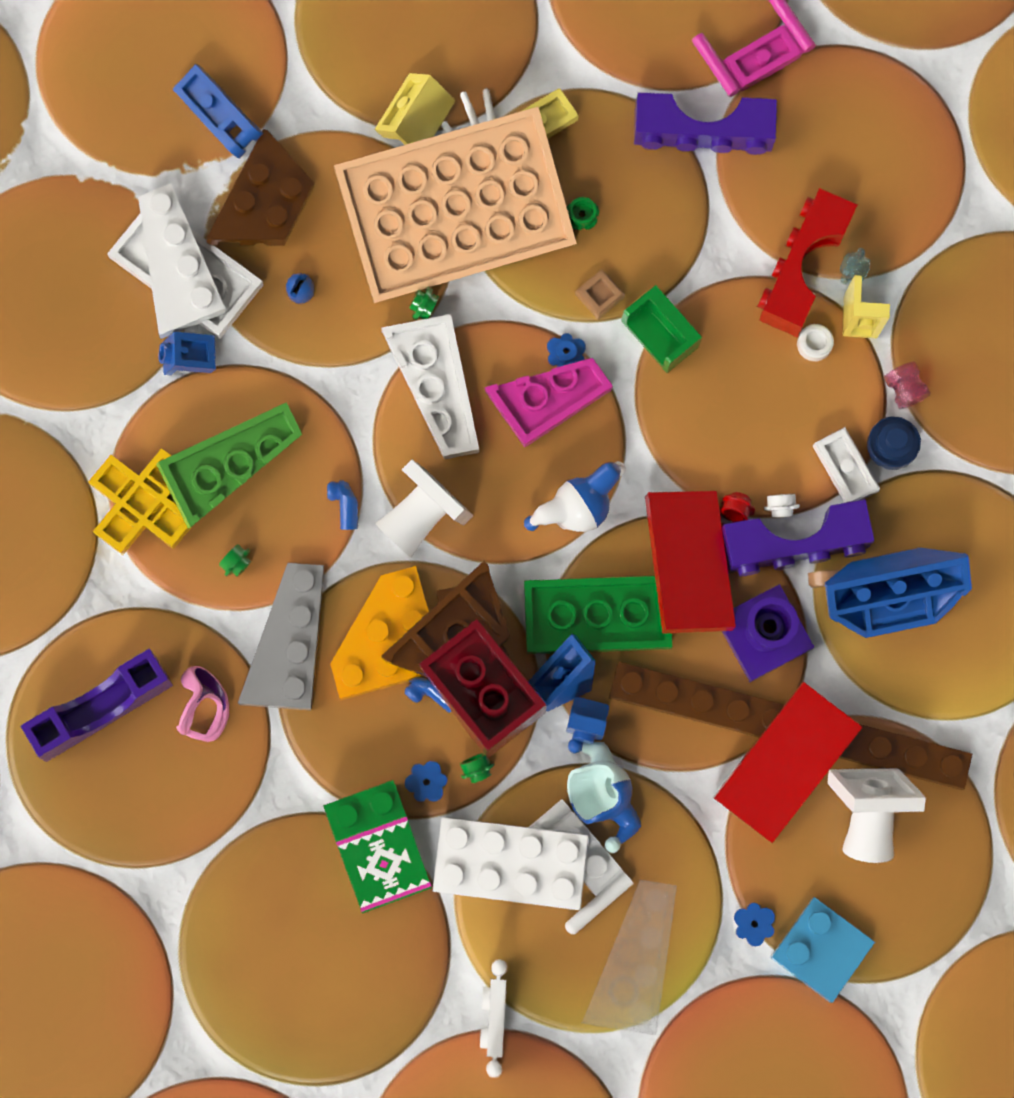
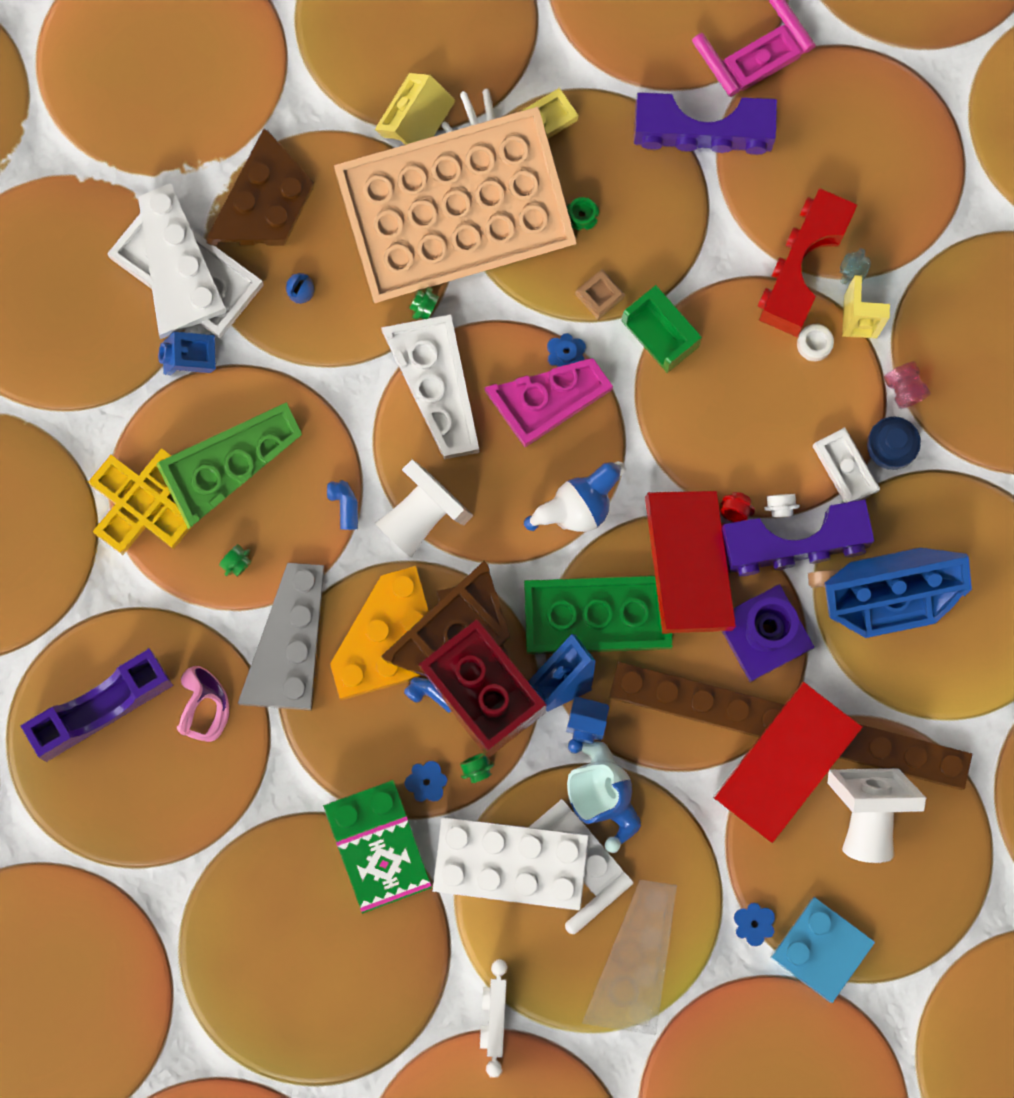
(217, 110): plate -> none

